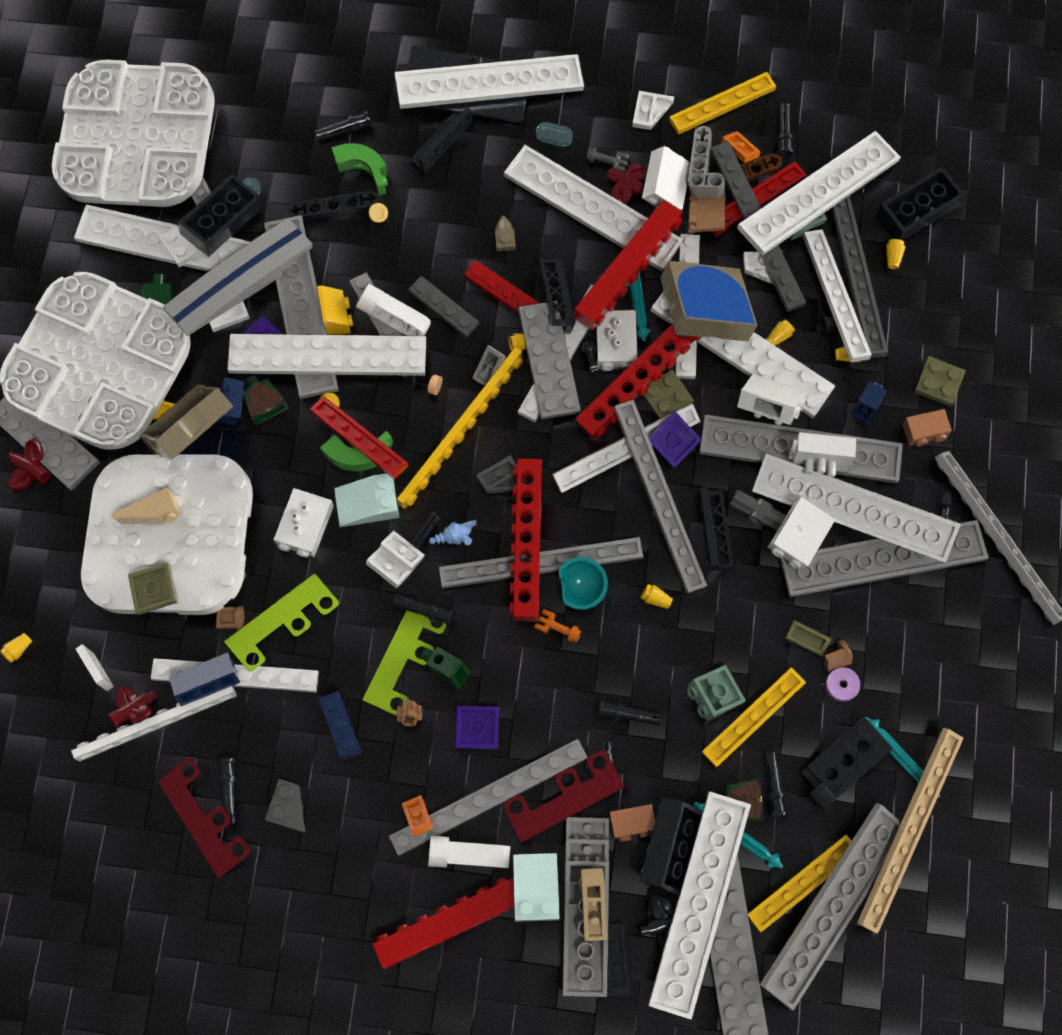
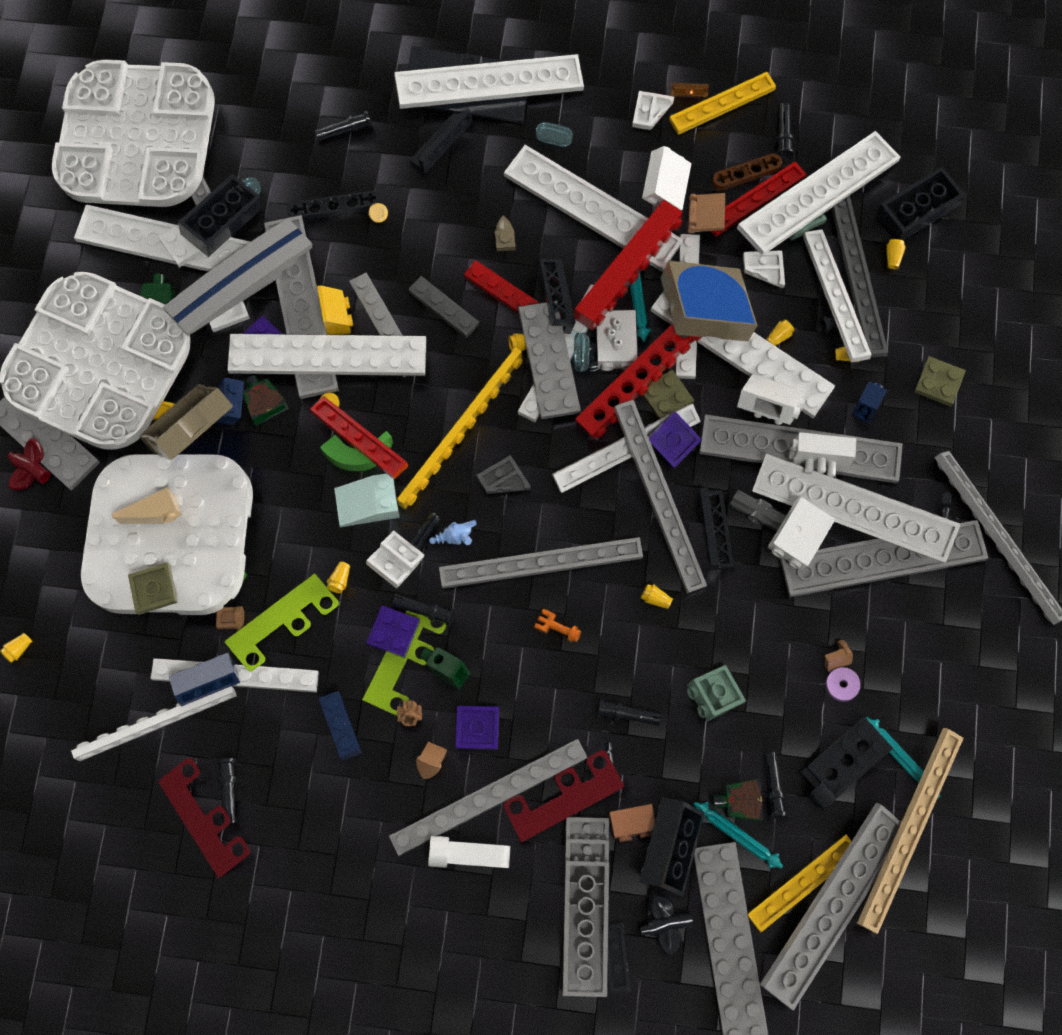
(94, 667): white tile -> none
(131, 706): dark red plant -> none
(286, 806): dark grey wing -> none
(303, 523): white piece -> none
(338, 579): none -> yellow cone
(362, 157): bright green arch -> none
(393, 312): white beam -> none
(393, 631): none -> dark purple plate
(417, 816): orange plate -> none
(430, 760): none -> medium nougat tile
(435, 384): light nougat tile -> none
(446, 923): red brick -> none
(488, 365): light grey slope -> none
(530, 610): red brick -> none
(536, 887): light aqua slope -> none
(581, 352): none -> clear light blue tile
(582, 582): teal cylinder -> none
(593, 904): tan slope -> none
(618, 162): dark grey hinge -> none
(627, 182): dark red plant -> none
(688, 89): none -> clear orange slope
(699, 905): white plate -> none
(700, 181): light grey beam -> none
(741, 146): orange plate -> none
(747, 206): dark grey plate -> none
(753, 717): yellow plate -> none
(808, 638): olive tile -> none
(926, 428): nougat brick -> none

